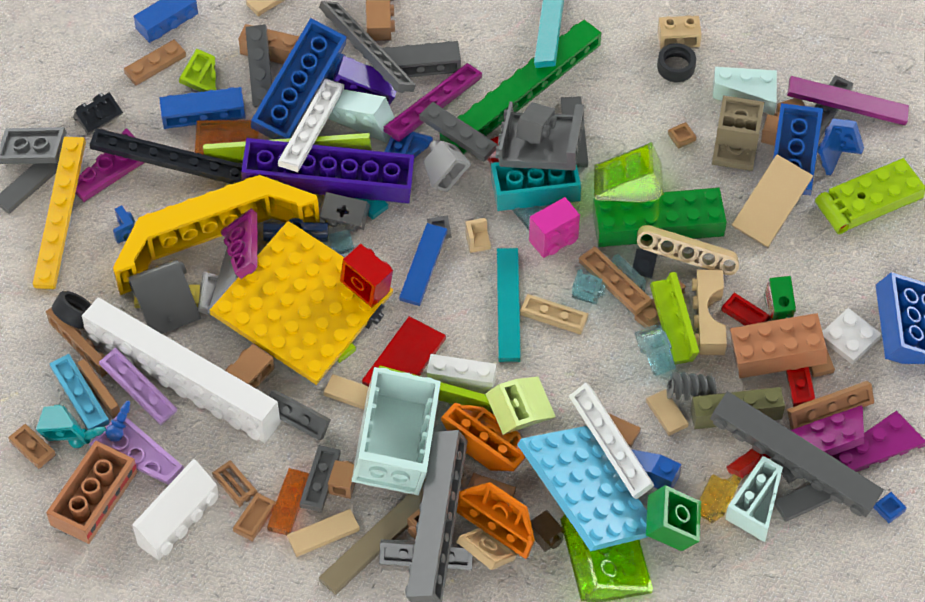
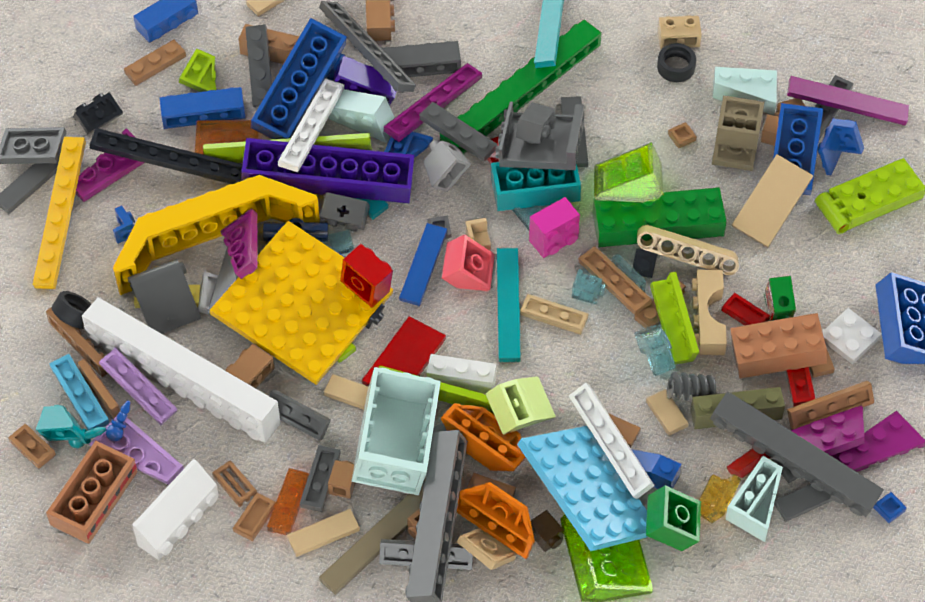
(468, 264): none -> coral slope

